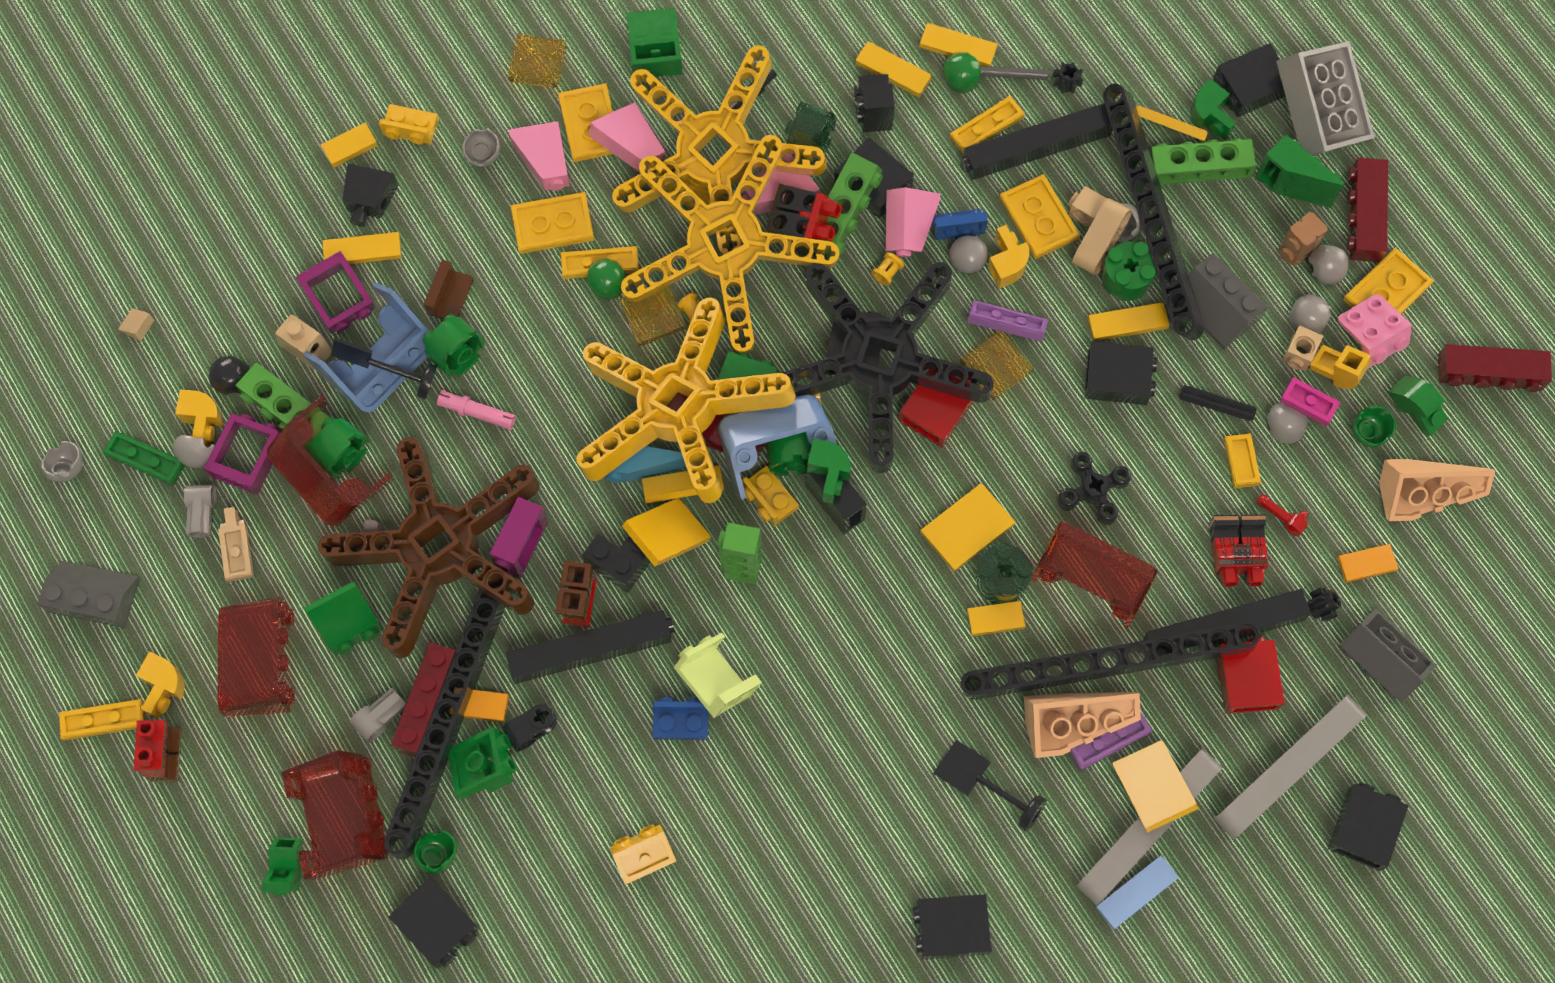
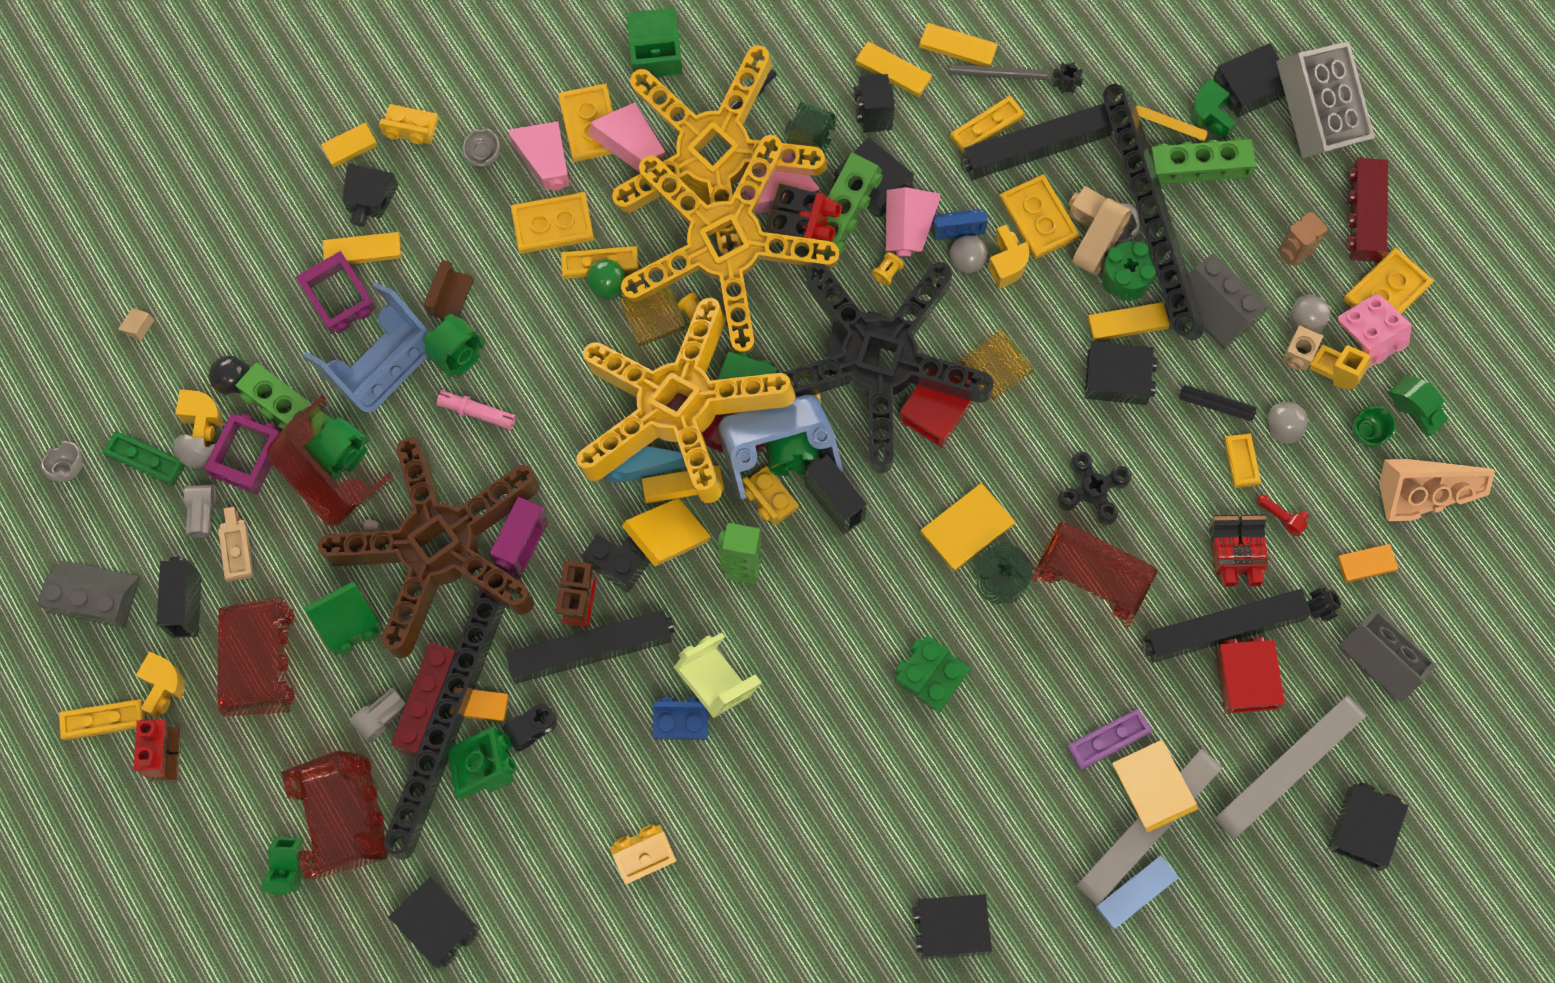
(179, 598): none -> black brick
(299, 338): tan torso -> none
(362, 357): black piece -> none
(435, 852): green hair -> none
(537, 61): clear yellow plate -> none
(830, 461): green brick -> none
(931, 673): none -> green plate
(962, 72): green hair -> none
(965, 768): black piece -> none
(996, 618): yellow tile -> none
(1007, 320): medium lavender tile -> none
(1070, 719): light nougat wedge -> none
(1119, 652): black beam -> none
(1298, 175): green slope -> none
(1309, 401): dark pink panel -> none
(1329, 264): light grey hair -> none
(1494, 367): dark red brick -> none

